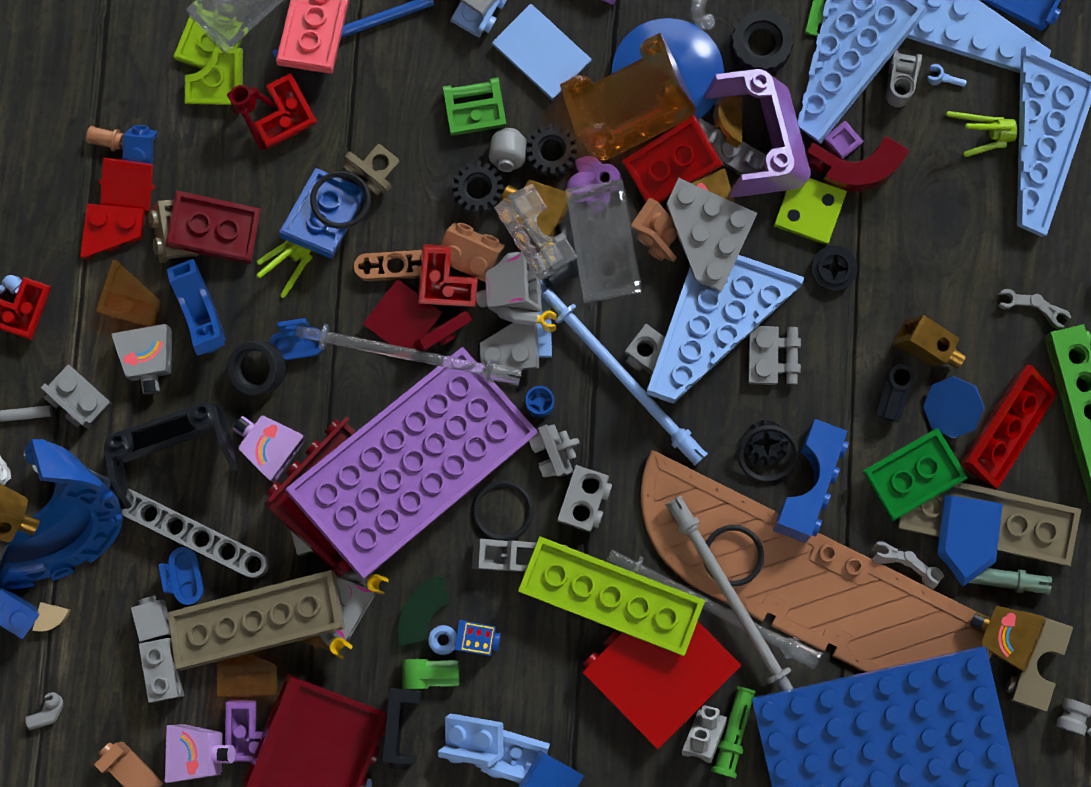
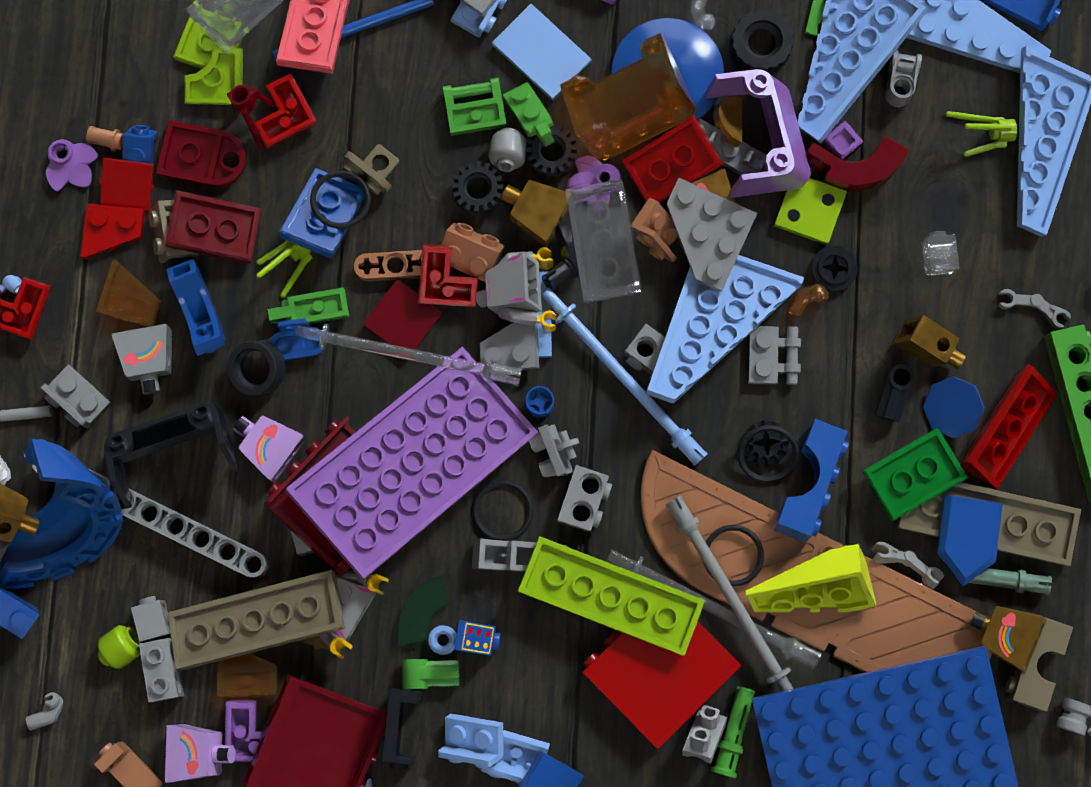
(50, 617): tan tile -> none
(72, 167): none -> medium lavender plate
(119, 647): none -> lime head
(183, 576): blue bracket -> none
(198, 155): none -> dark red tile
(314, 307): none -> bright green hinge
(442, 333): dark red plate -> none
(530, 113): none -> bright green hinge
(543, 253): clear arch -> none
(806, 295): none -> clear orange arm
(826, 581): none -> neon yellow wedge
(940, 254): none -> clear brick
(943, 77): light blue hand -> none

